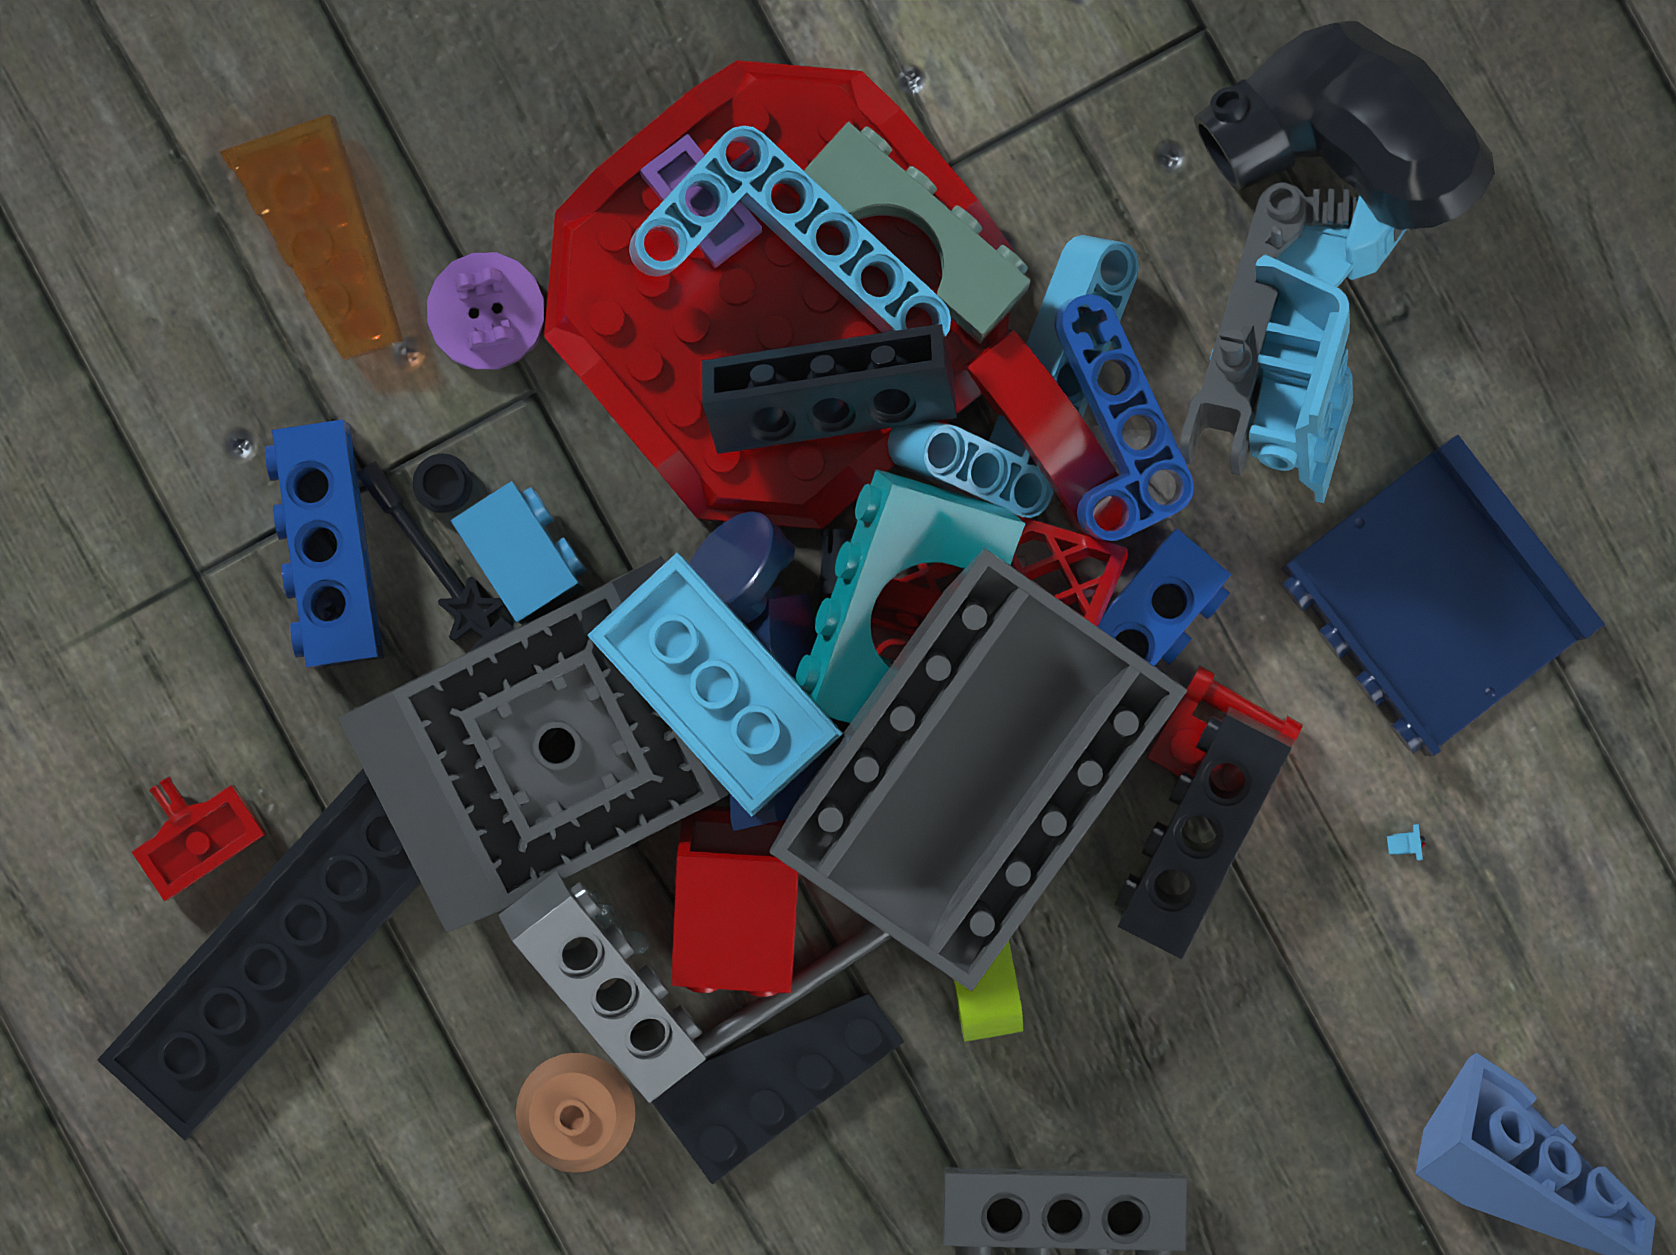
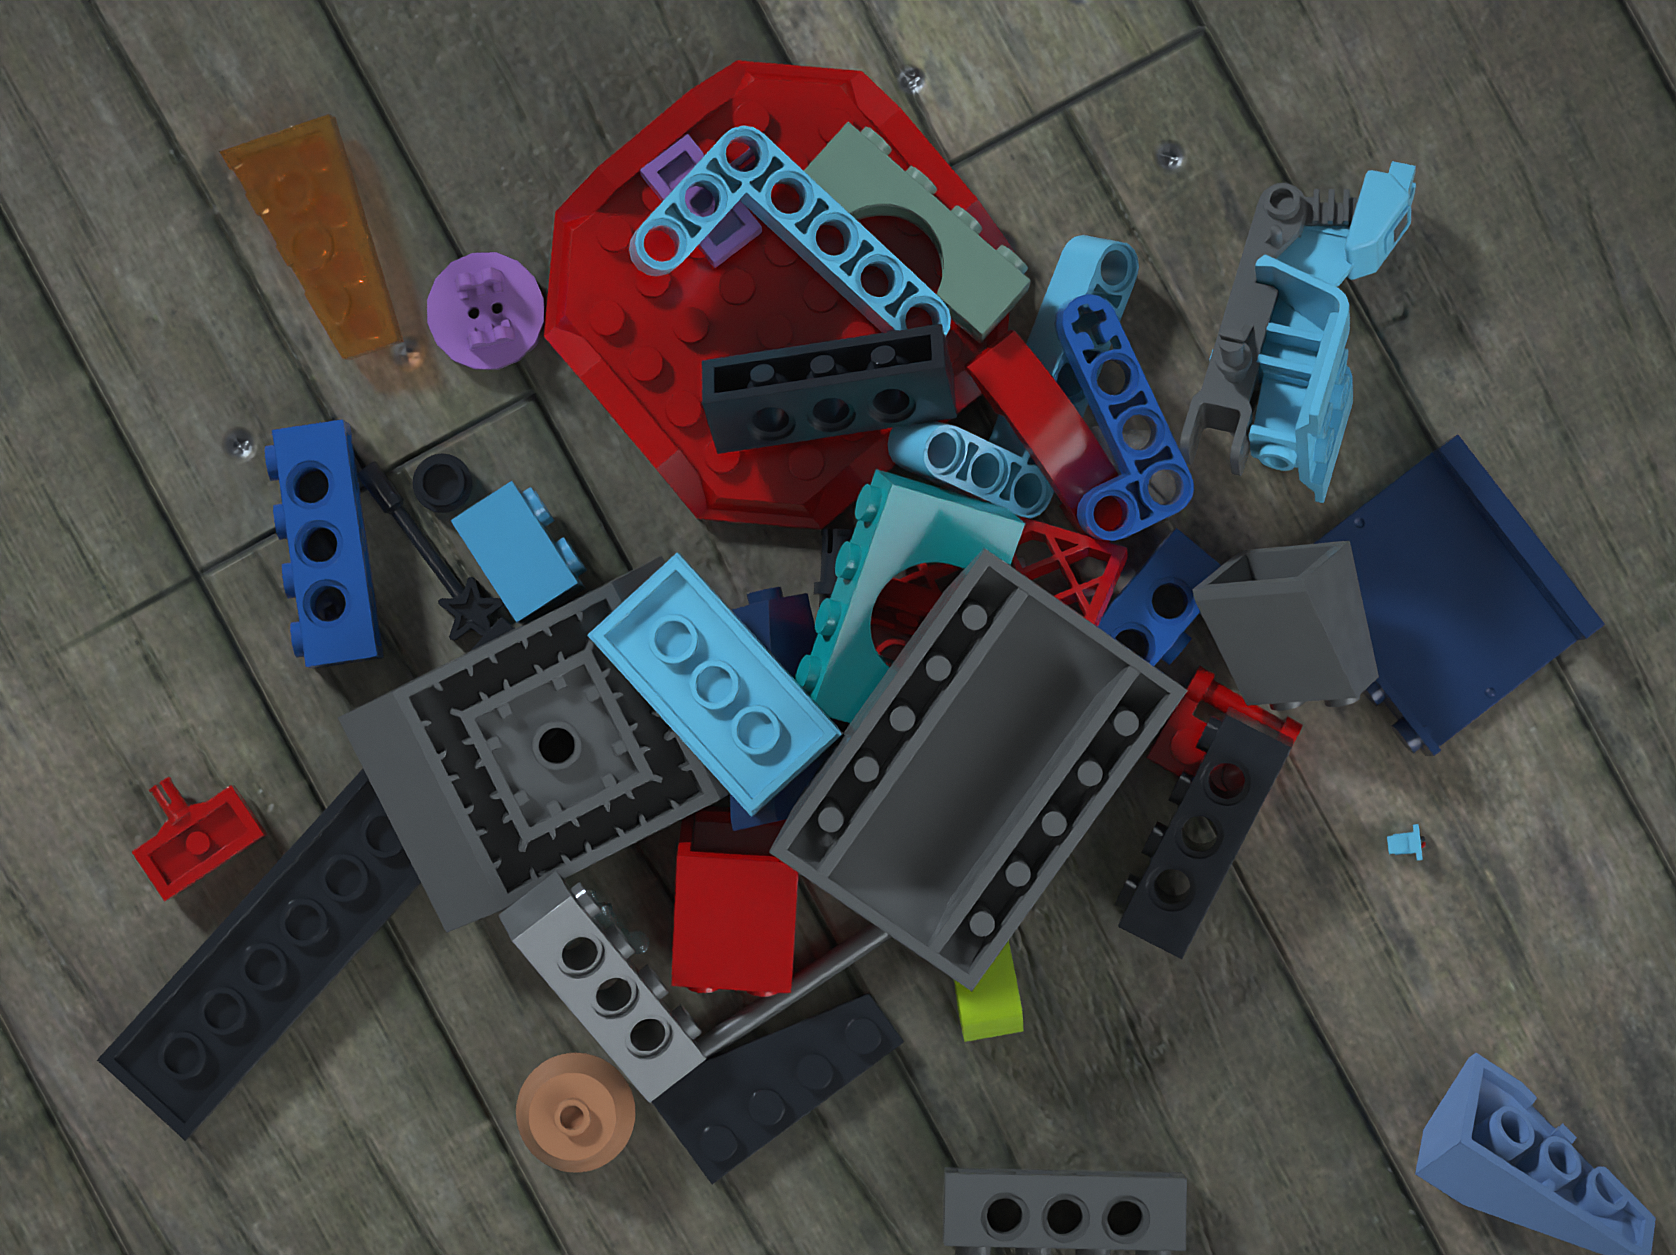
(743, 562): dark blue tile -> none
(1291, 624): none -> dark grey slope
(1366, 112): black piece -> none

